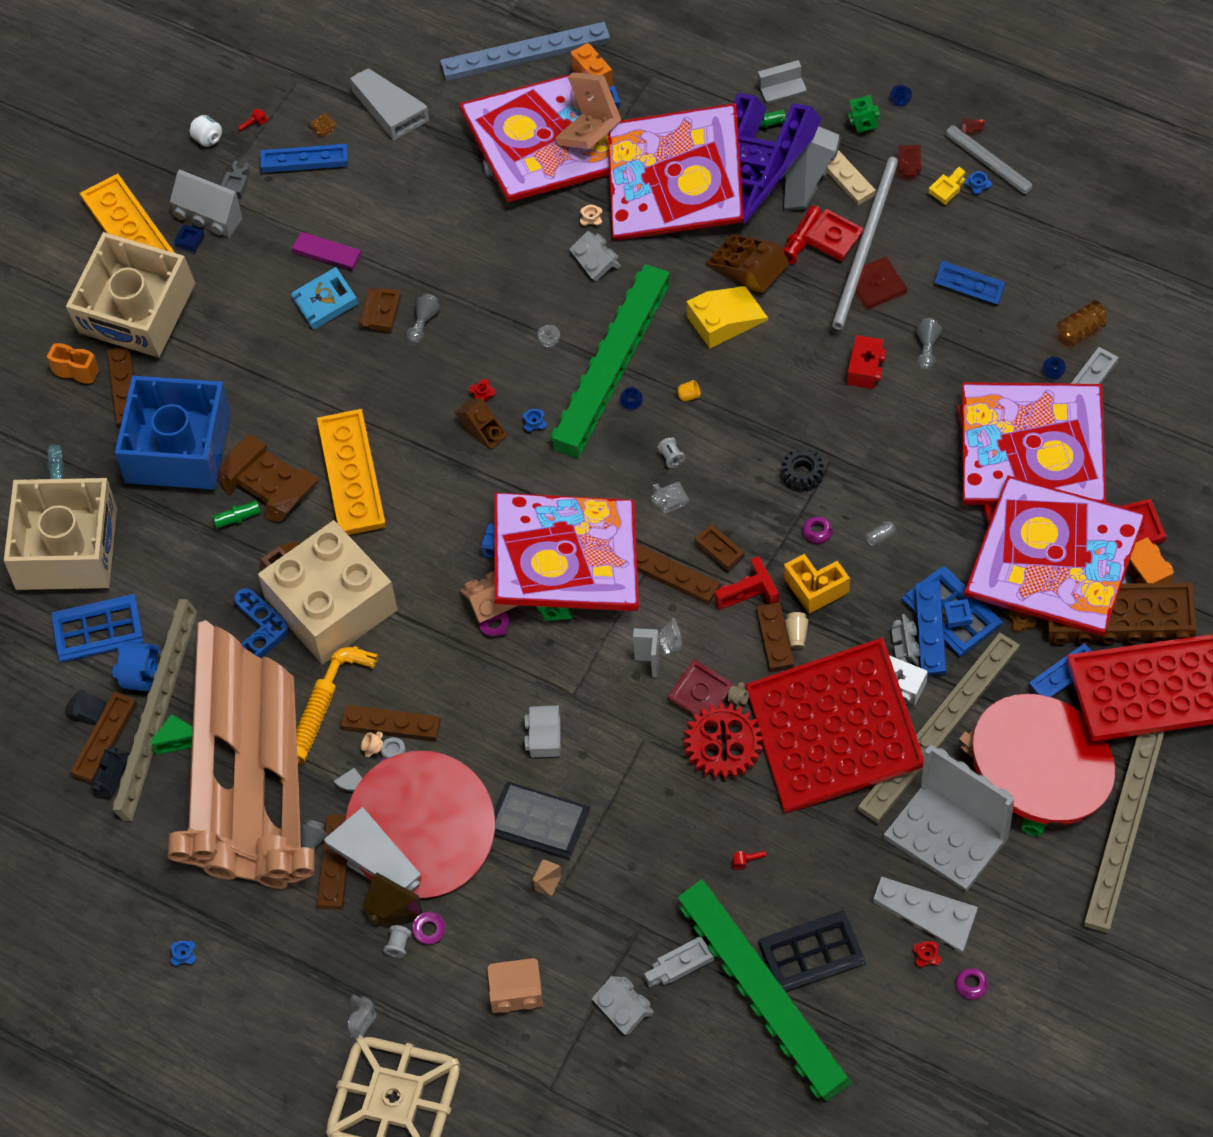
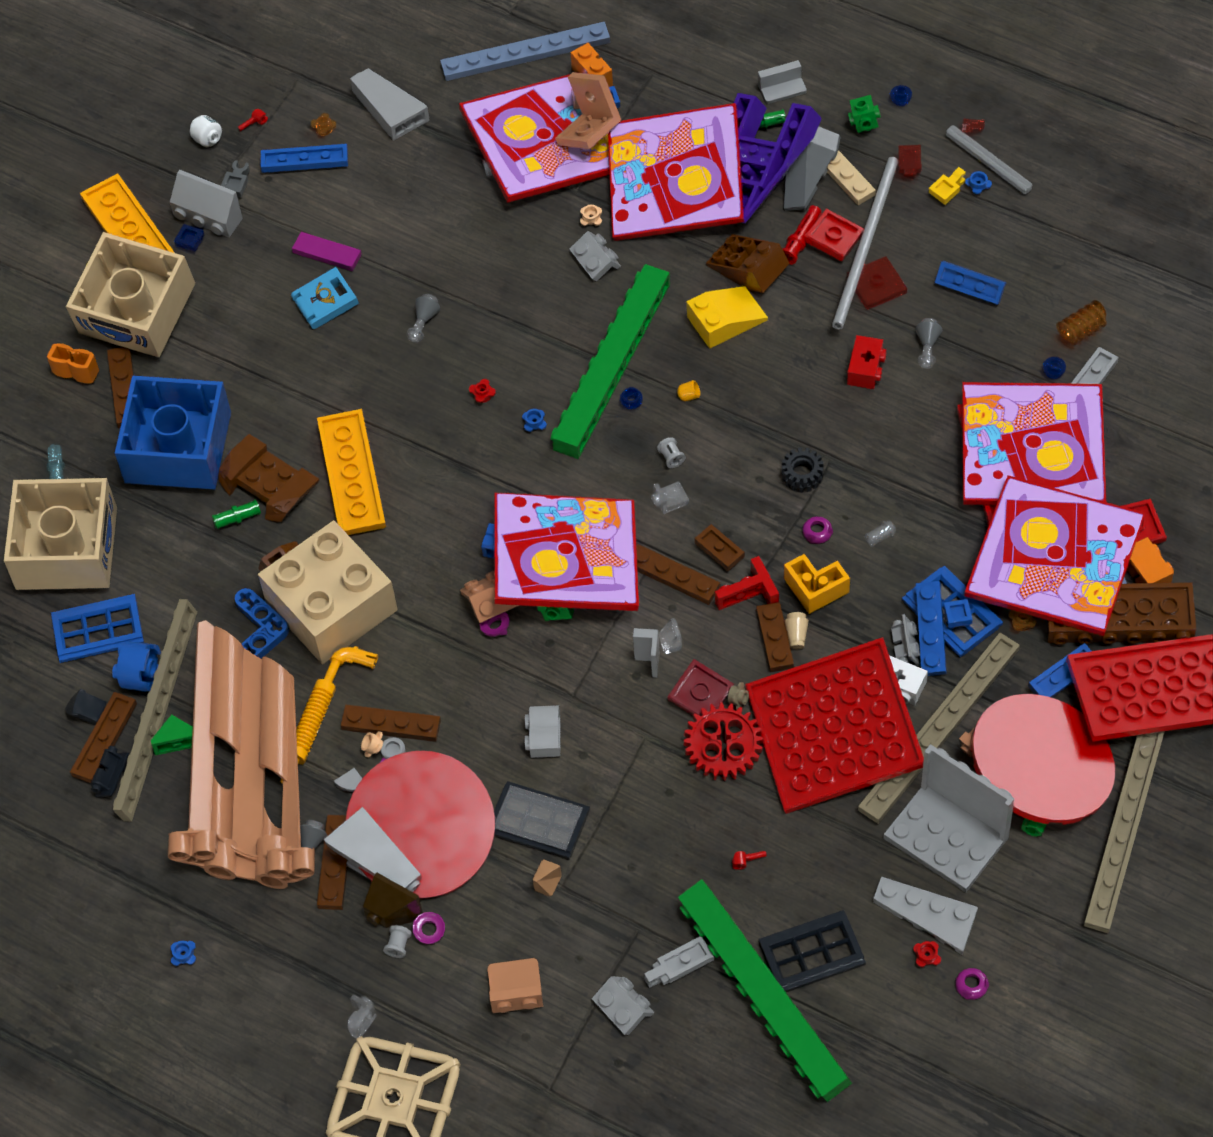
(380, 309): reddish brown plate -> none
(481, 422): reddish brown slope -> none
(548, 340): clear plate -> none

